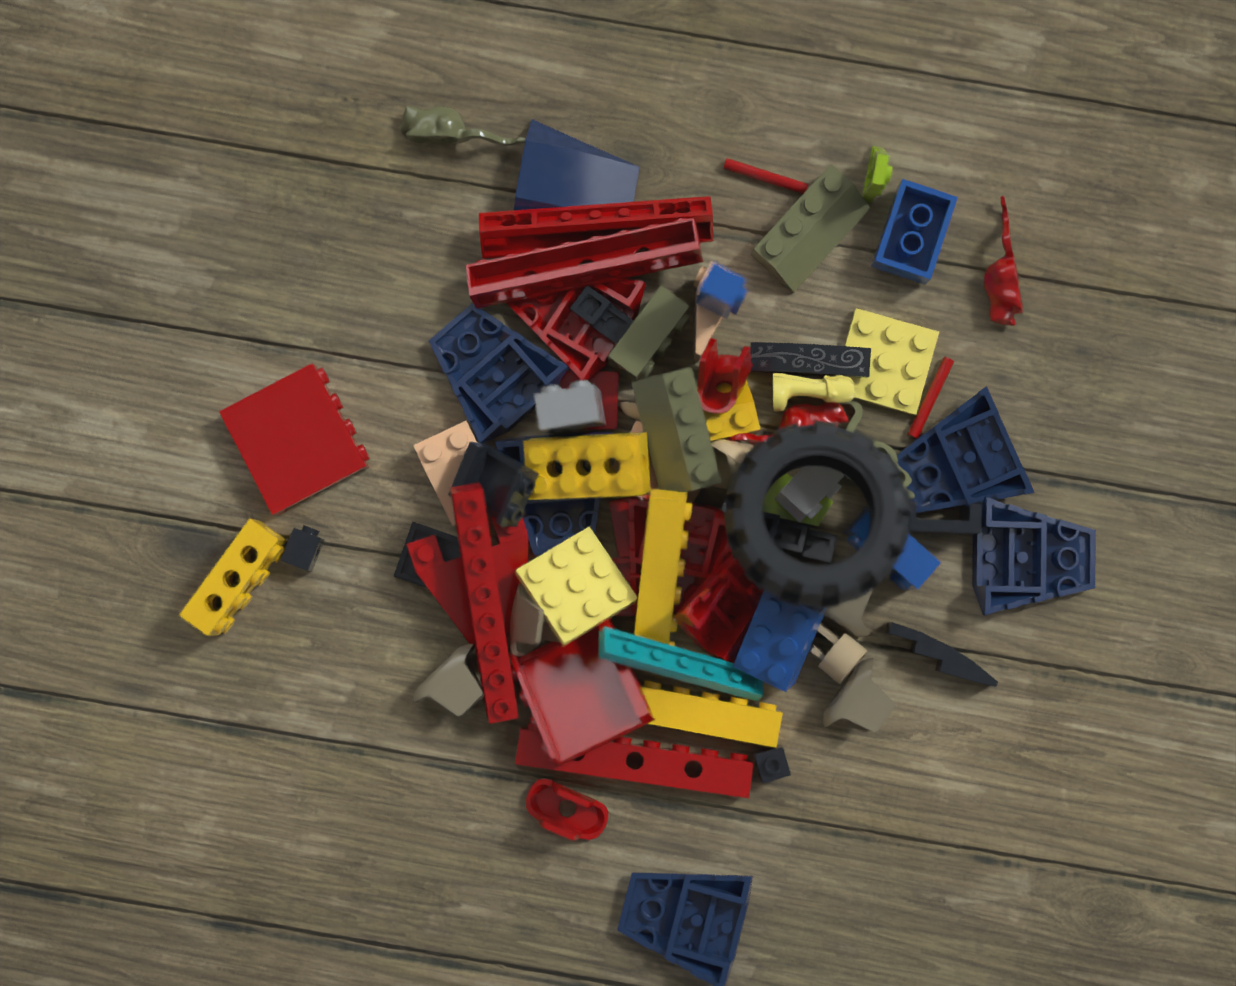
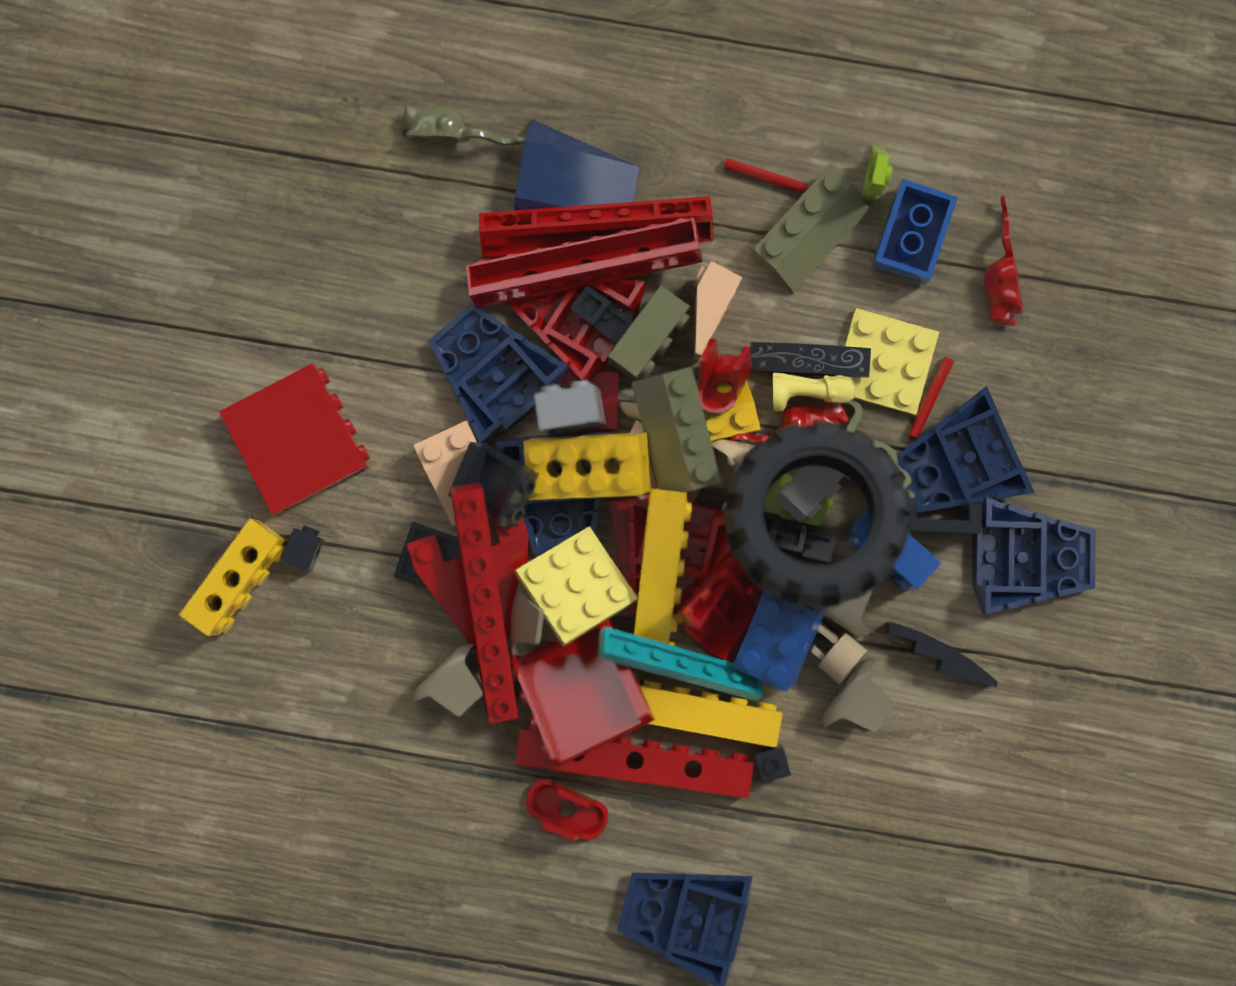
(722, 291): blue brick -> none

